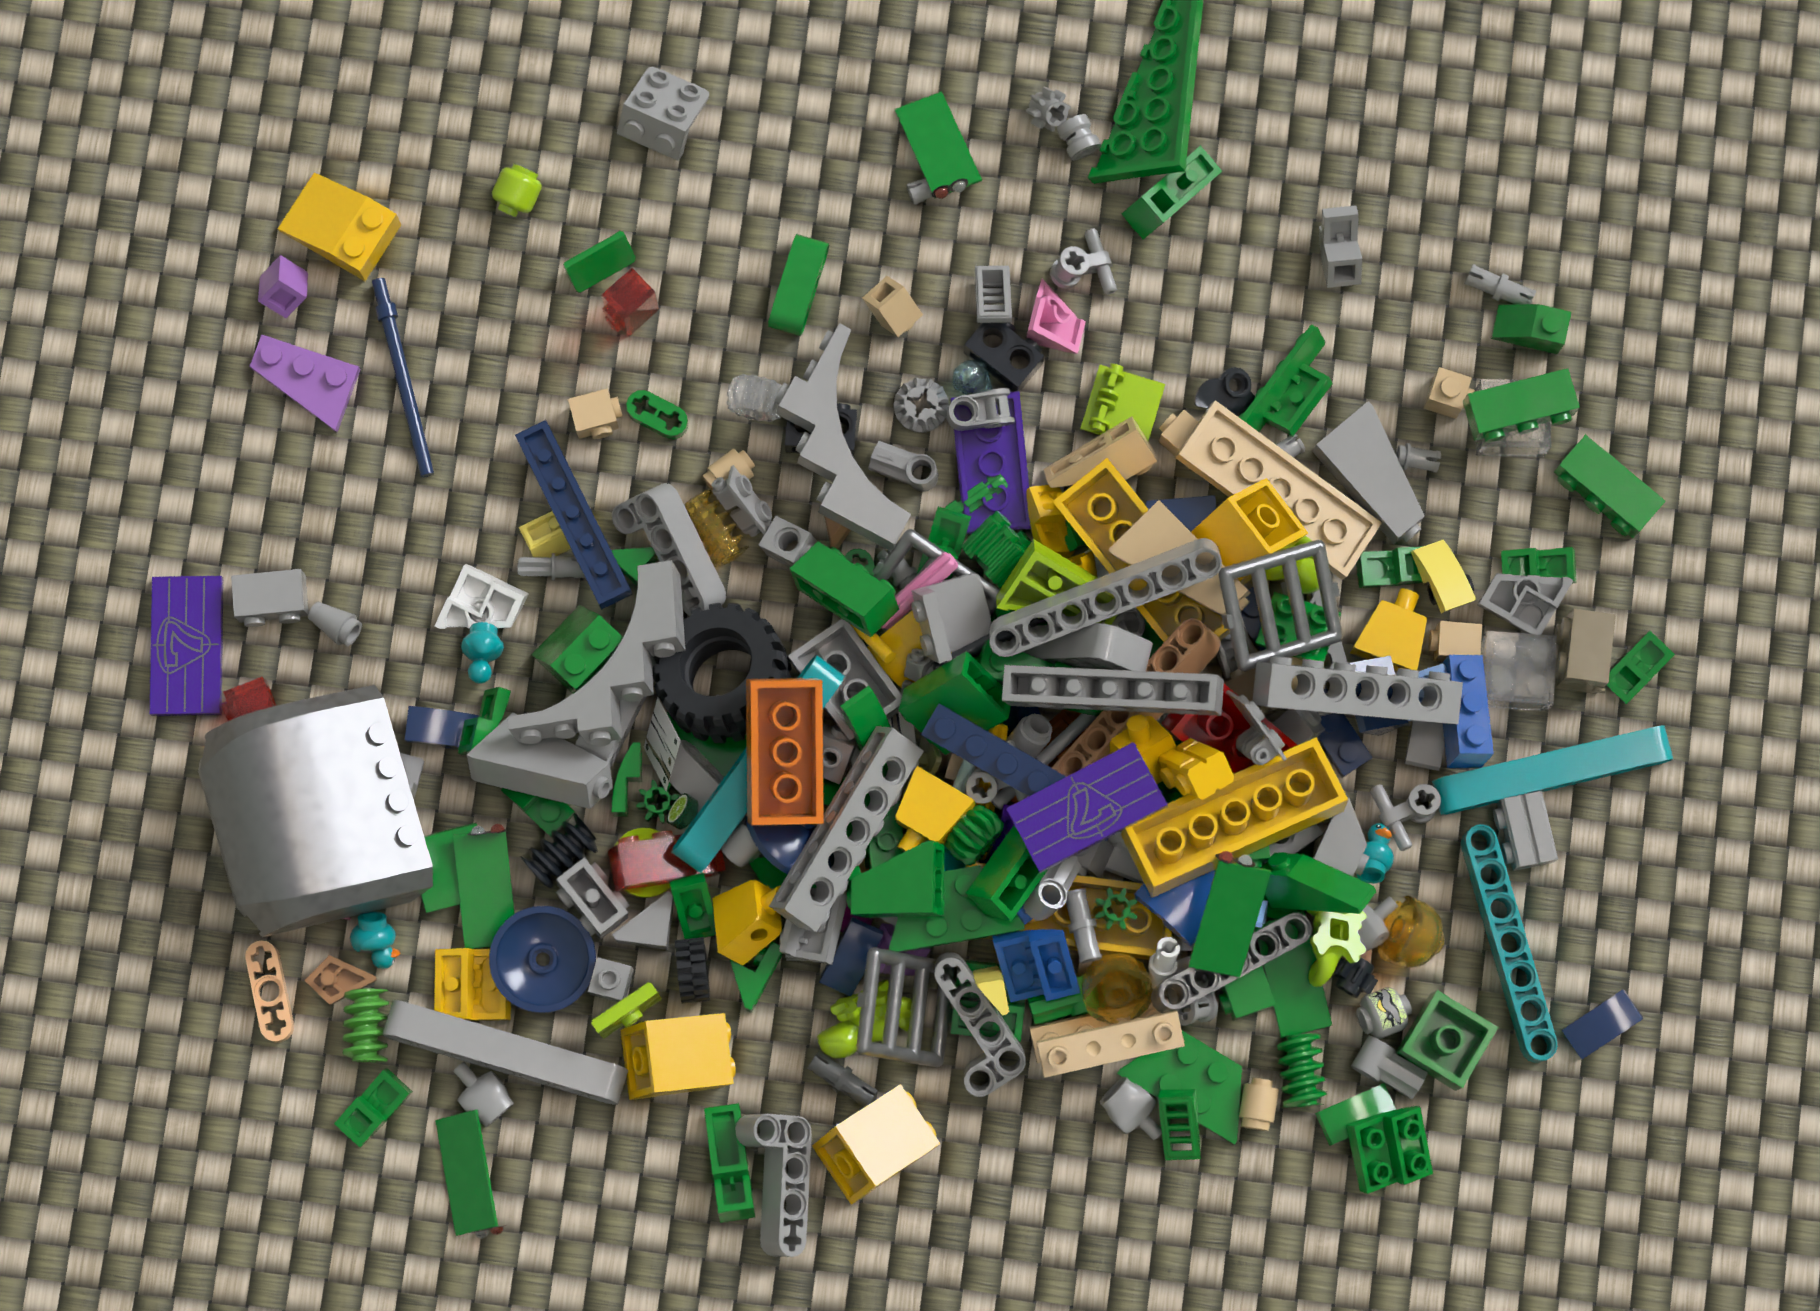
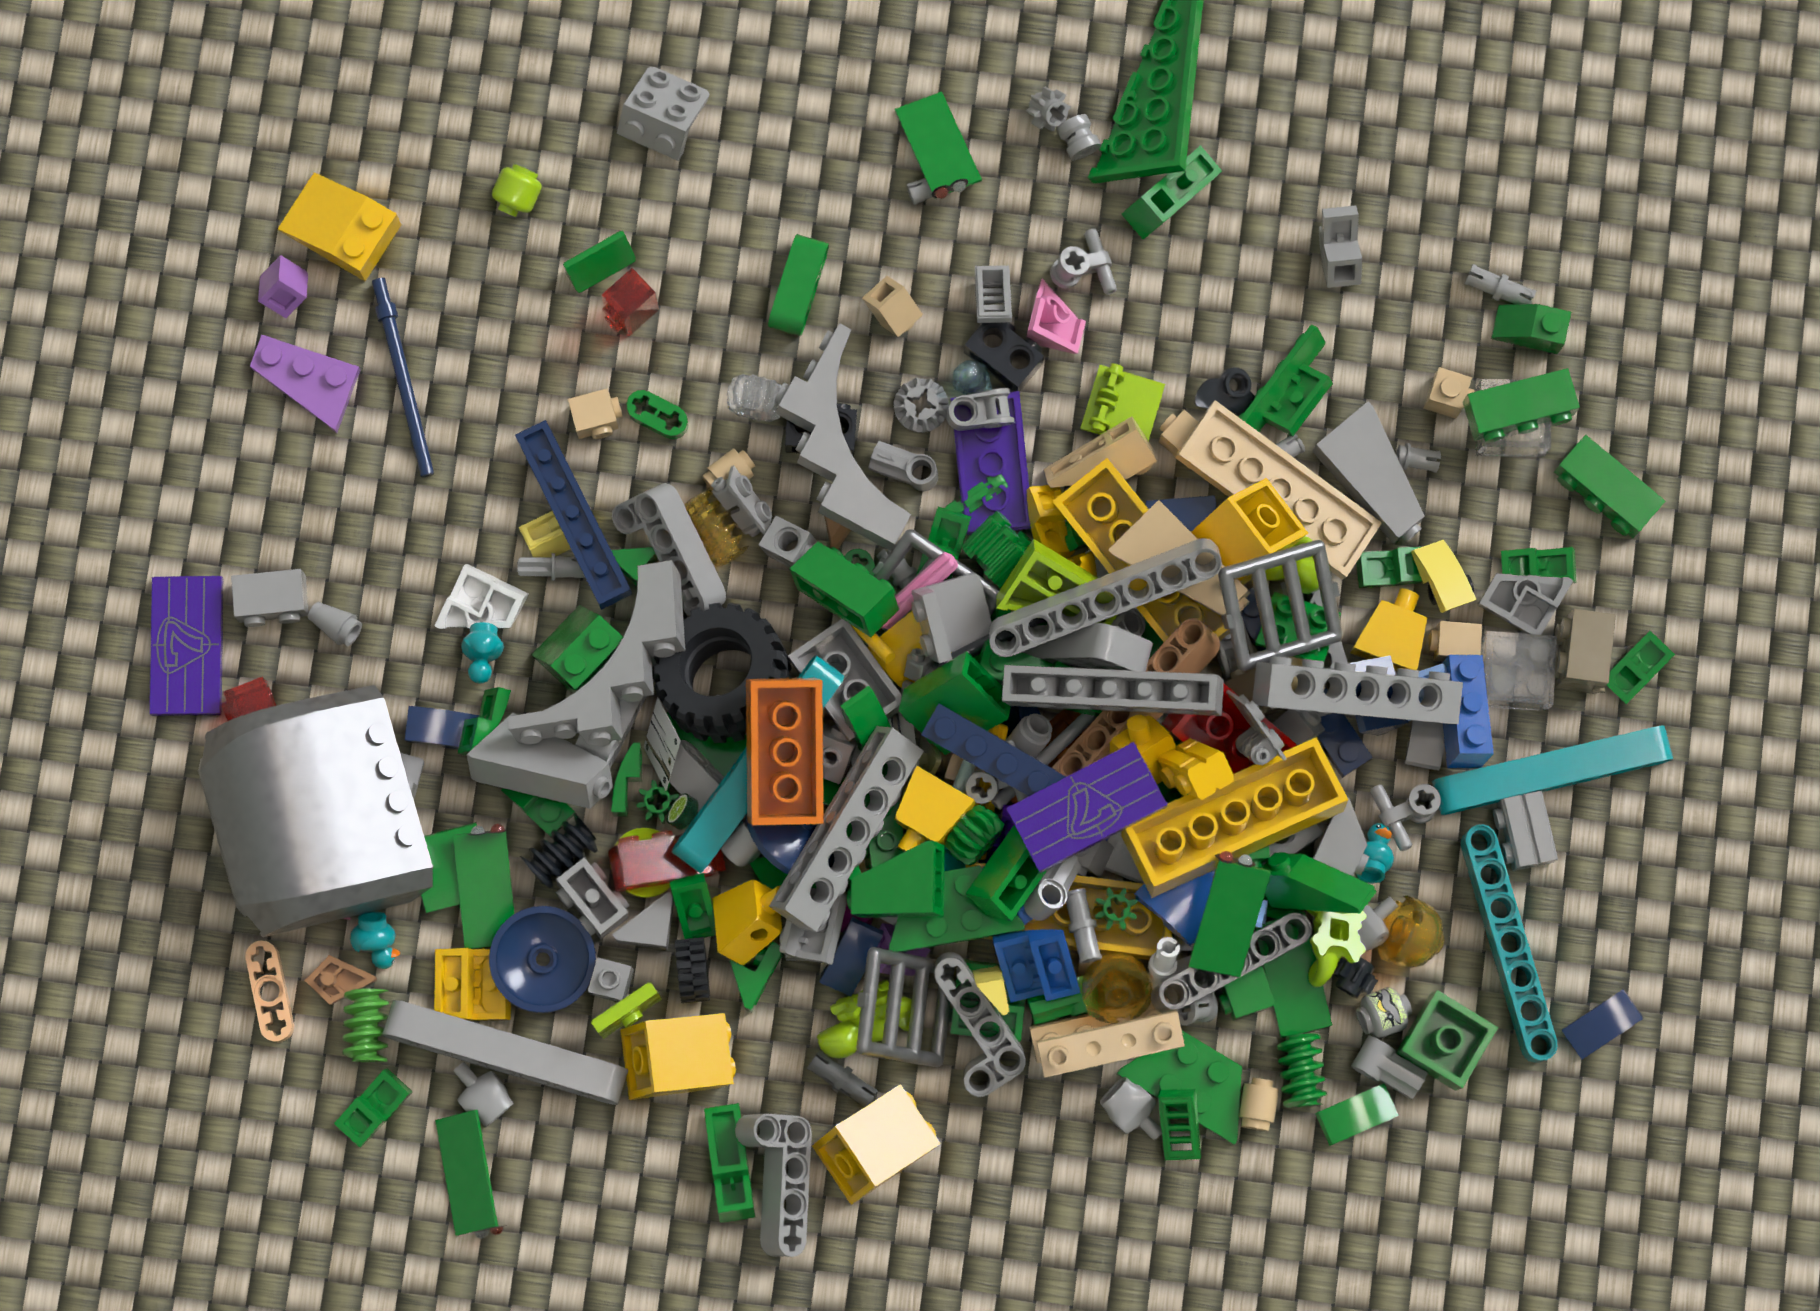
(1389, 1149): green slope -> none

